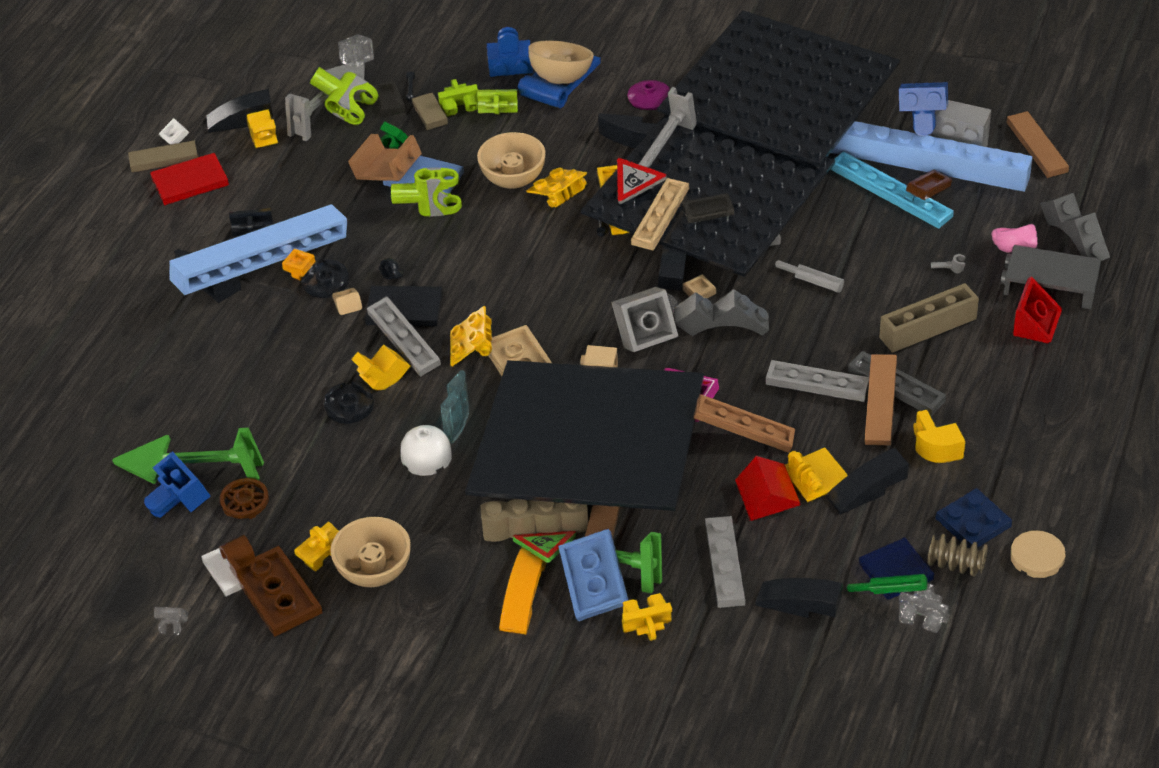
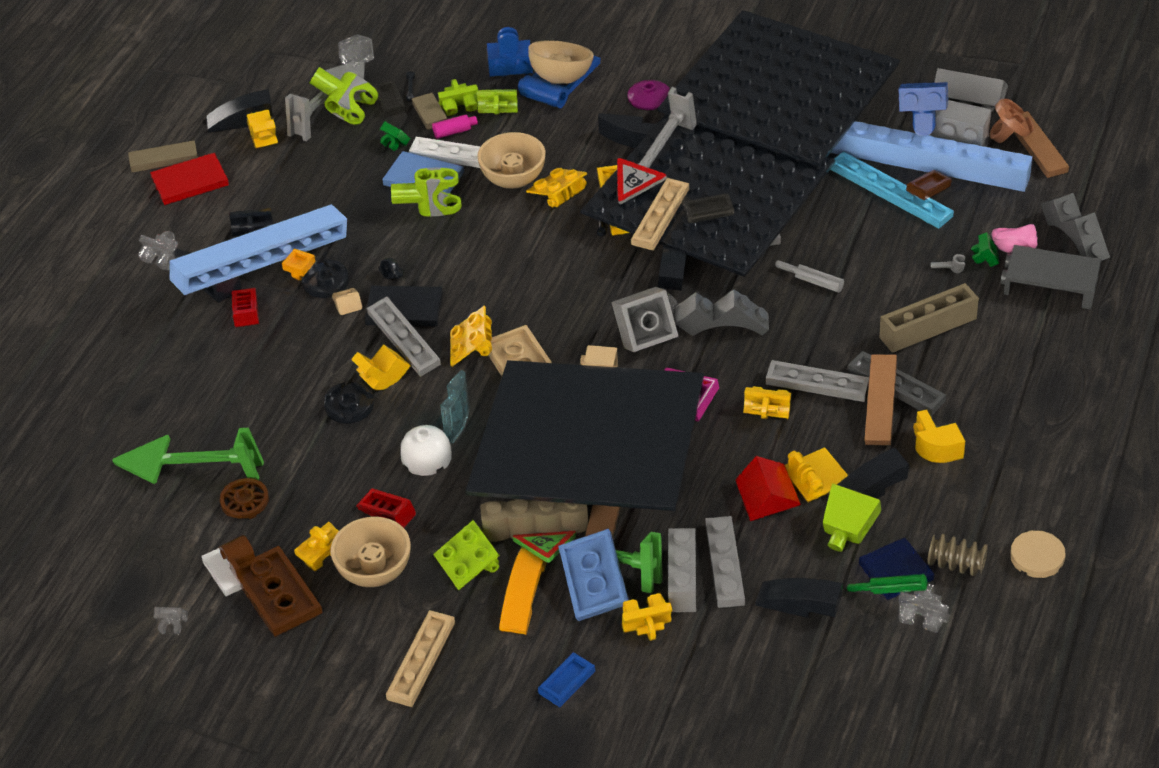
(162, 246): none -> clear hips
(174, 132): white tile -> none
(176, 486): blue brick -> none
(245, 307): none -> red slope
(377, 163): medium nougat panel -> none
(387, 506): none -> red slope
(420, 658): none -> tan tile
(446, 151): none -> white tile
(453, 126): none -> dark pink cylinder
(467, 555): none -> lime hinge
(566, 679): none -> blue tile
(682, 569): none -> light grey brick
(699, 285): tan tile -> none
(744, 423): medium nougat tile -> none
(767, 402): none -> yellow hips
(849, 516): none -> lime torso
(972, 88): none -> light grey slope
(974, 518): dark blue plate -> none
(985, 250): none -> green tile
(1010, 120): none -> nougat tile
(1036, 314): red slope -> none

